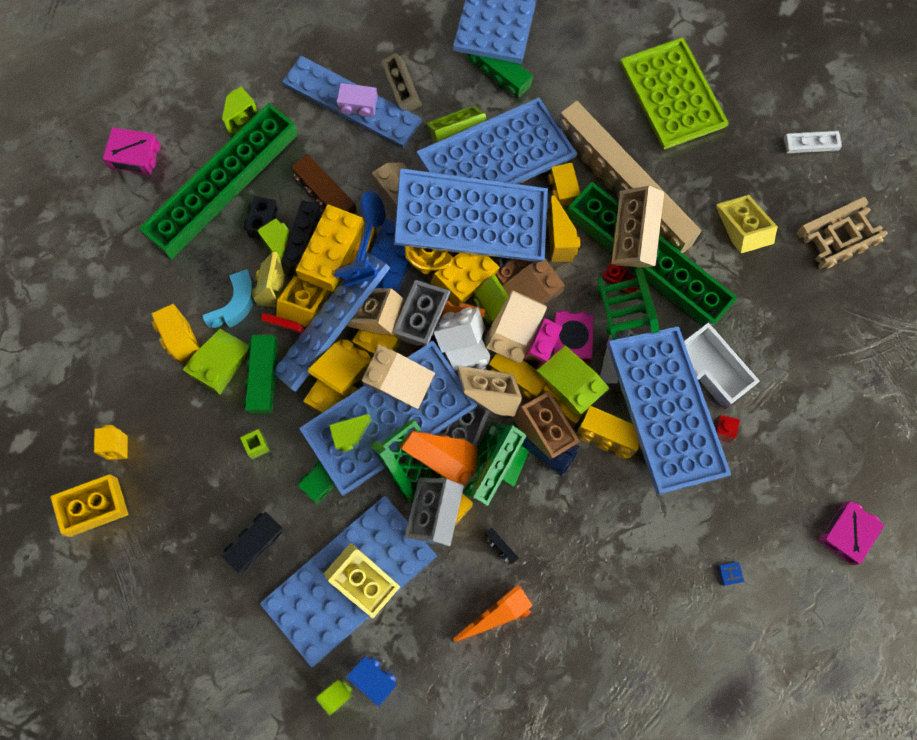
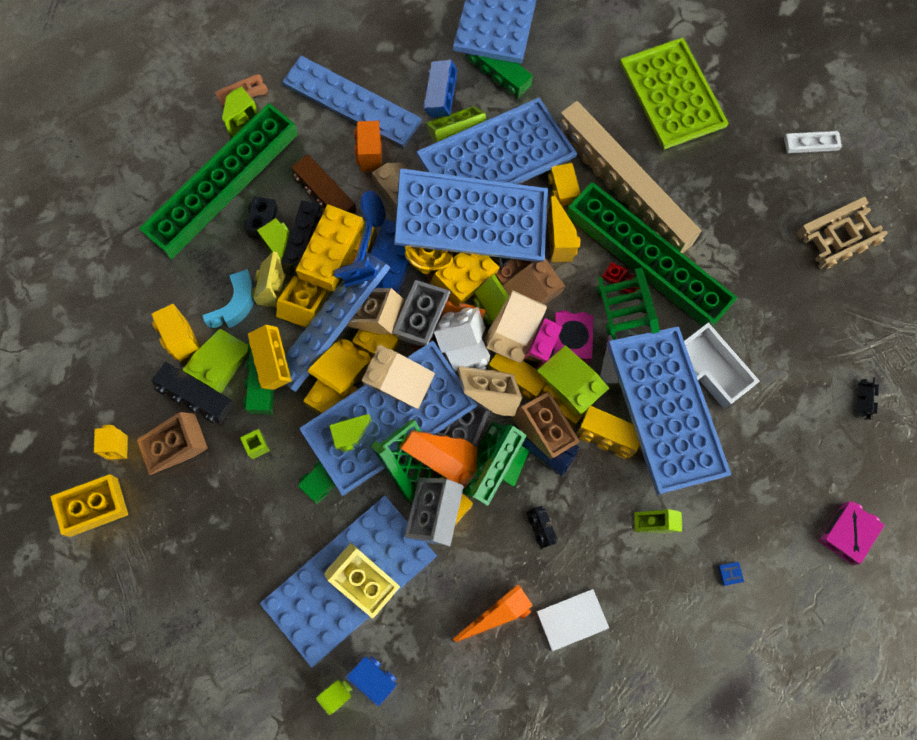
(131, 151): dark pink brick -> none
(172, 442): none -> medium nougat slope
(192, 393): none -> black brick
(252, 543): black brick -> none
(259, 89): none -> nougat plate
(269, 357): none -> yellow brick
(283, 324): red tile -> none
(357, 99): lavender brick -> none
(368, 145): none -> orange brick
(401, 83): dark tan brick -> none
(440, 88): none -> brick
(506, 552): black plate -> none
(544, 535): none -> black hinge
(572, 620): none -> white tile
(638, 227): tan slope -> none
(658, 521): none -> lime slope
(726, 428): red brick -> none
(747, 224): light yellow slope -> none
(867, 406): none -> black hinge

